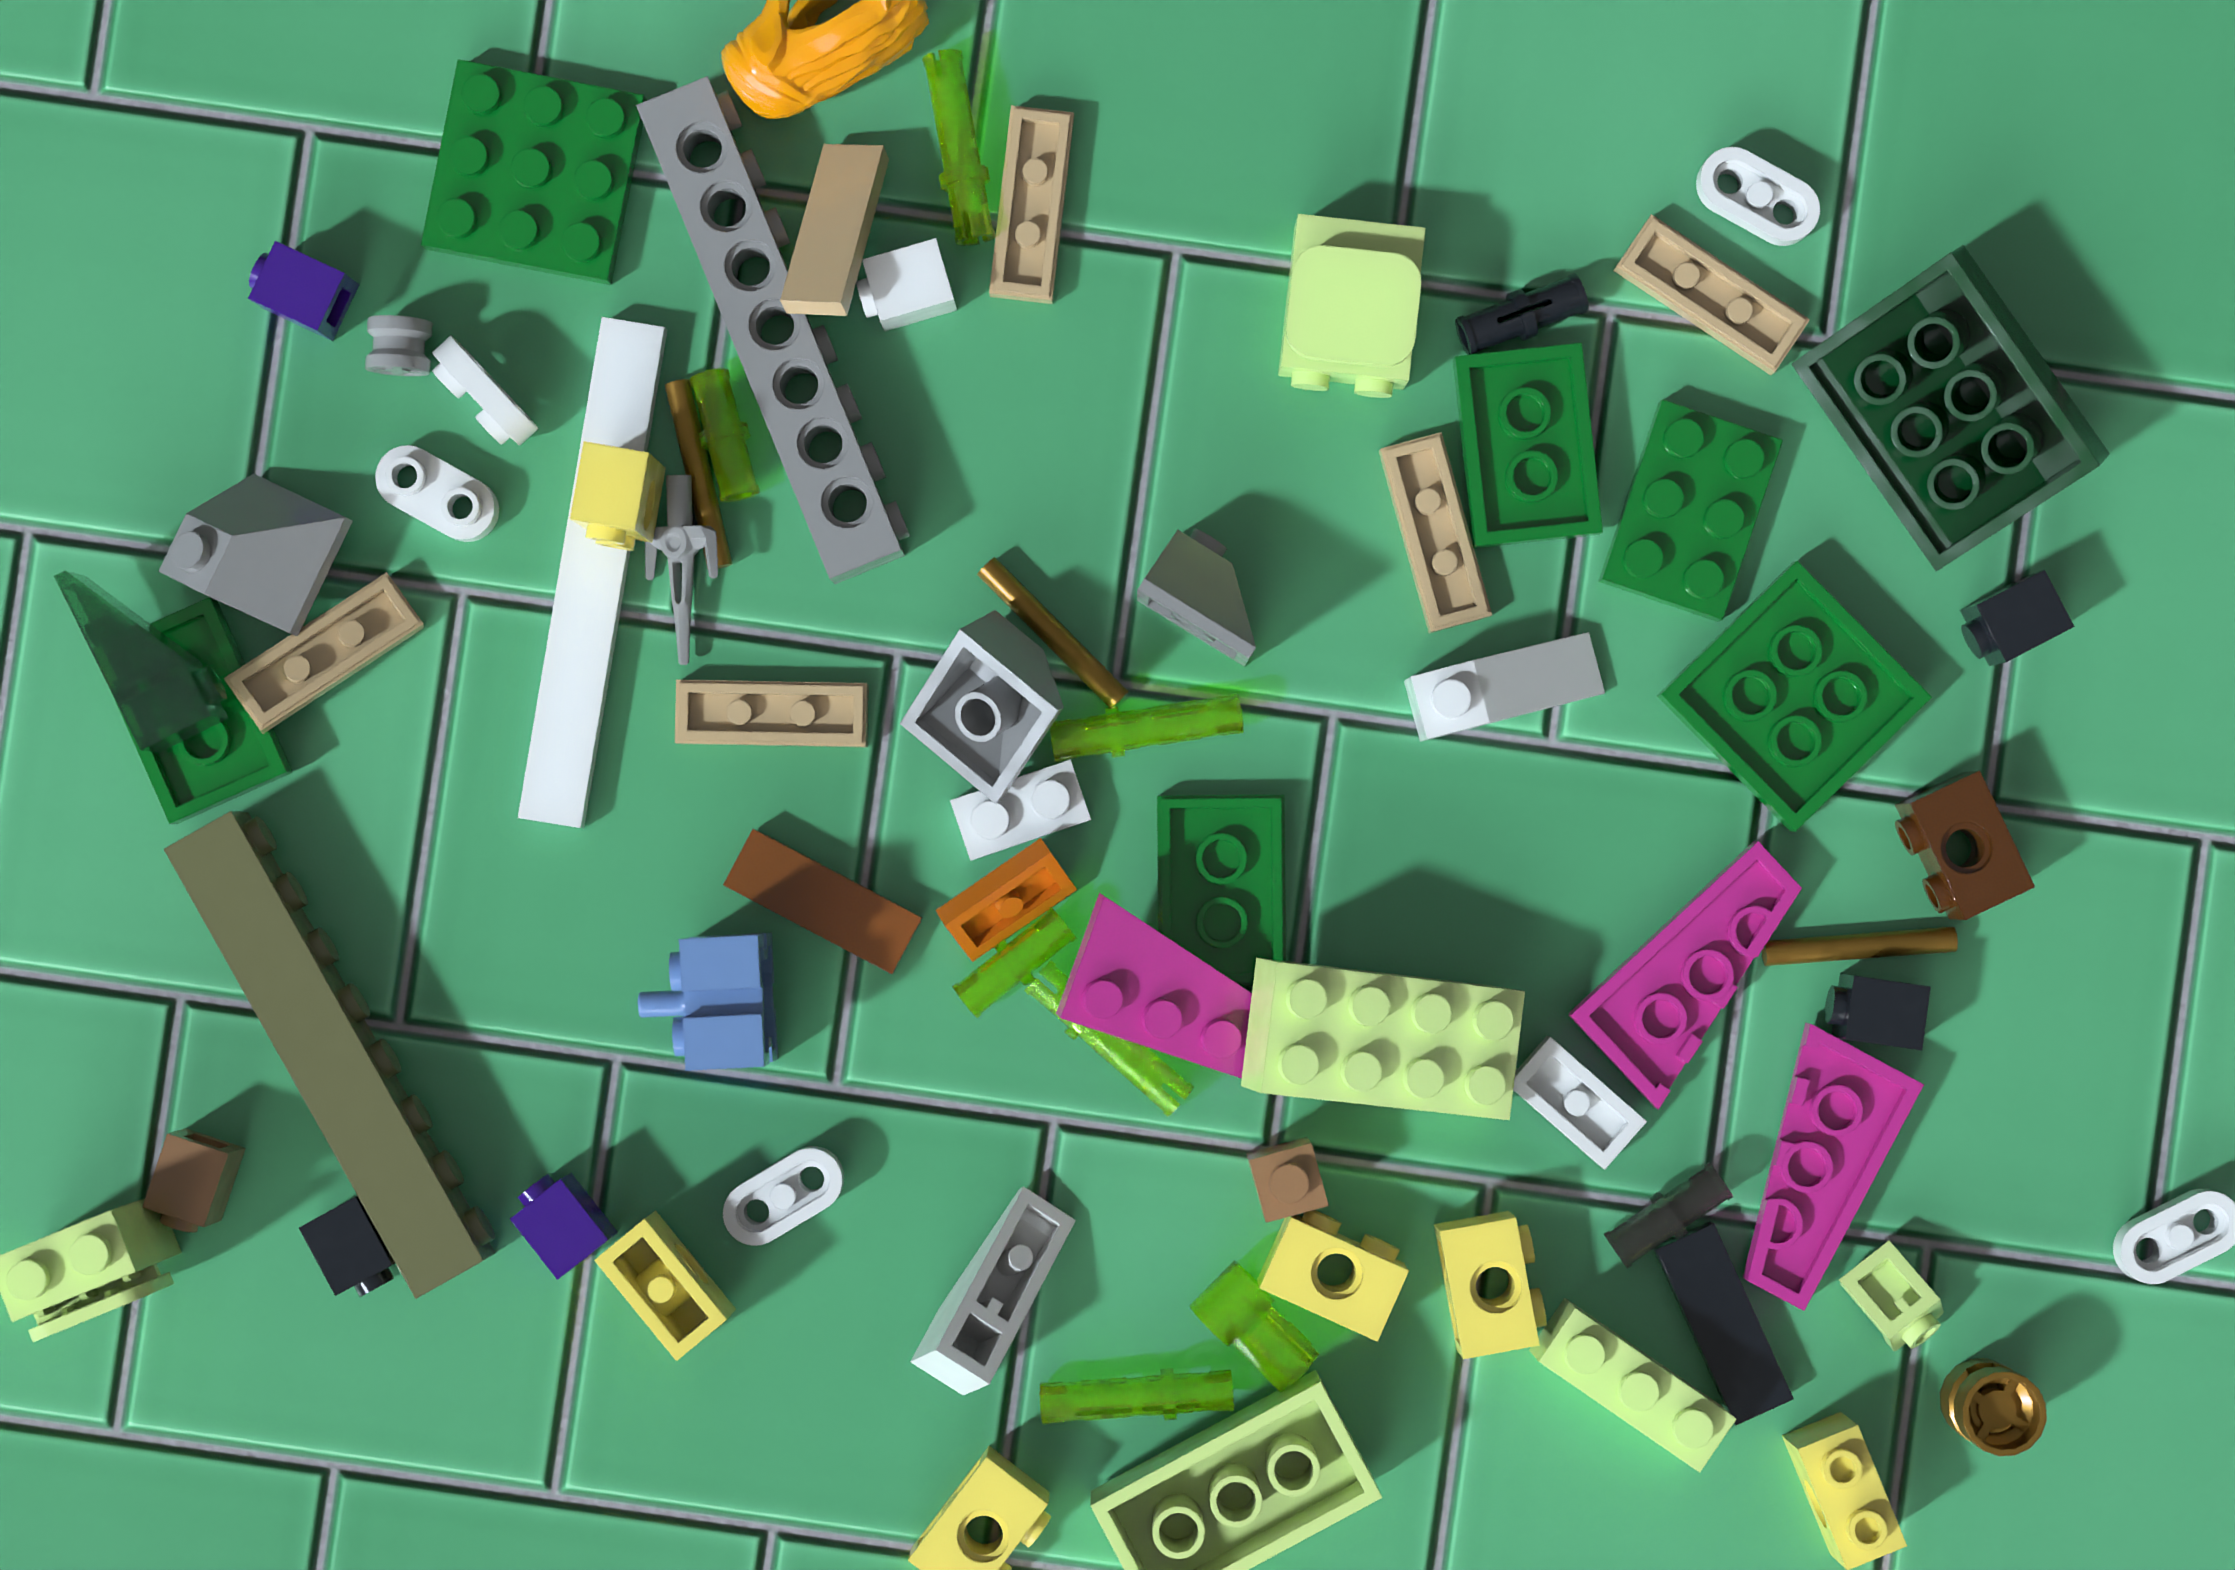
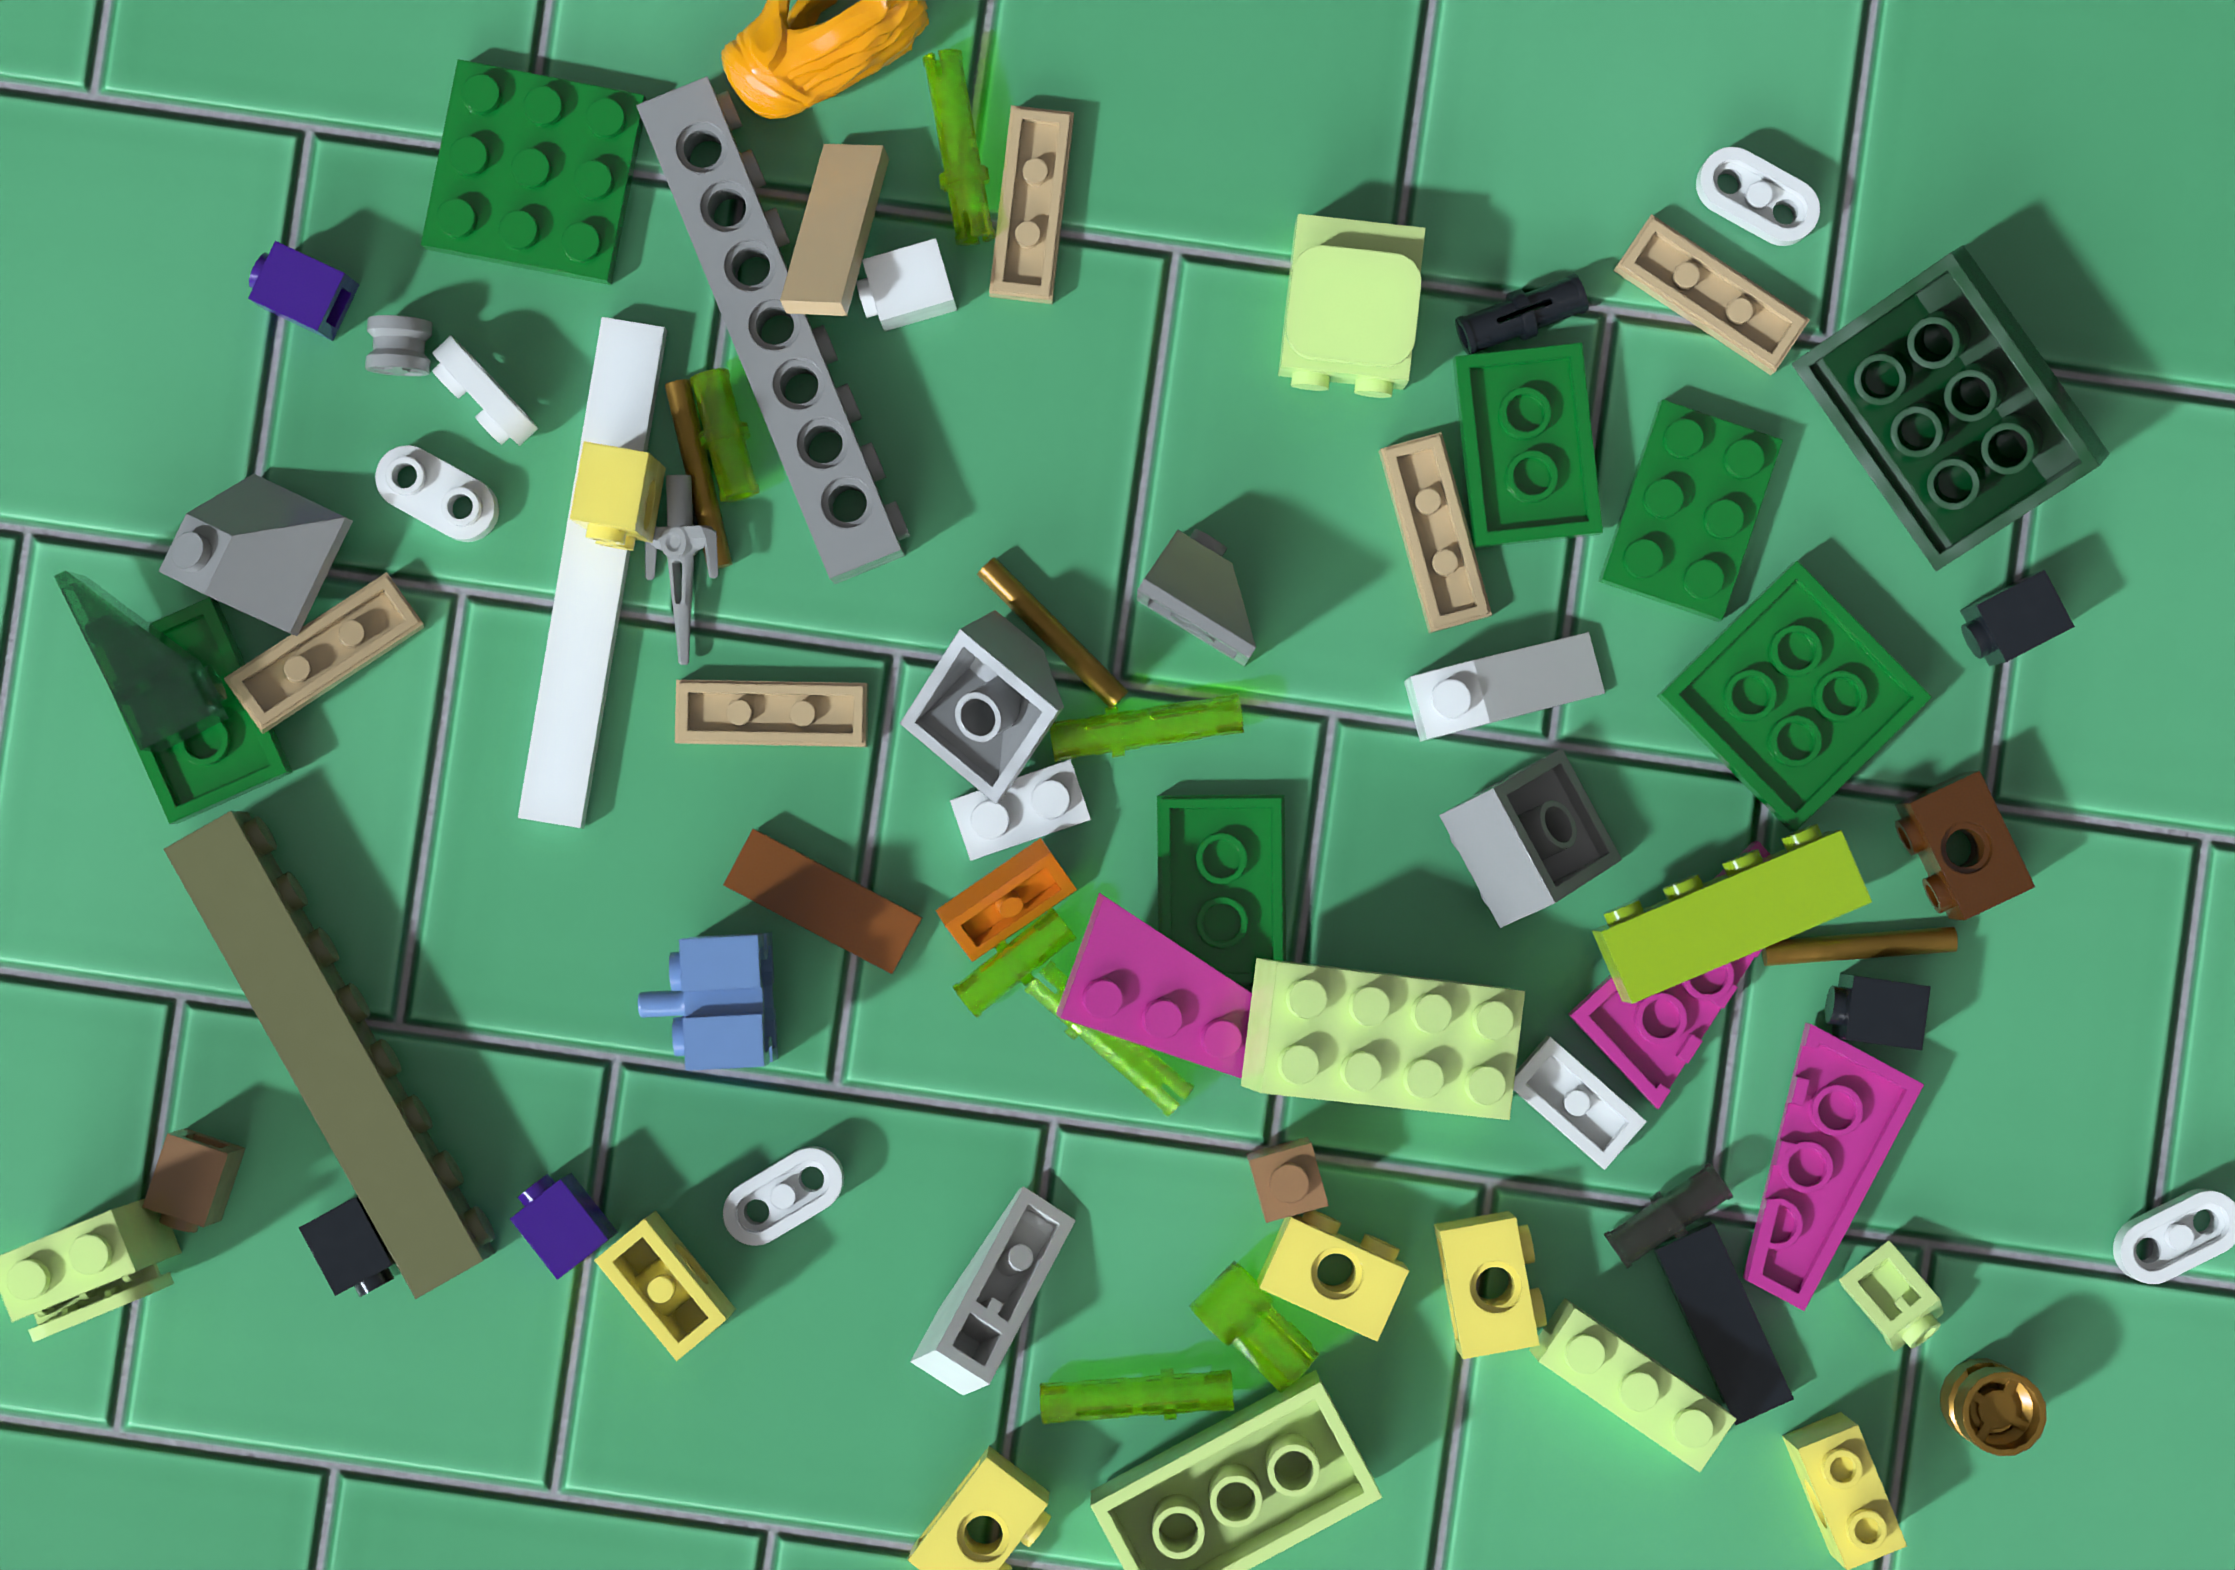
(1530, 838): none -> light grey slope
(1731, 915): none -> lime brick

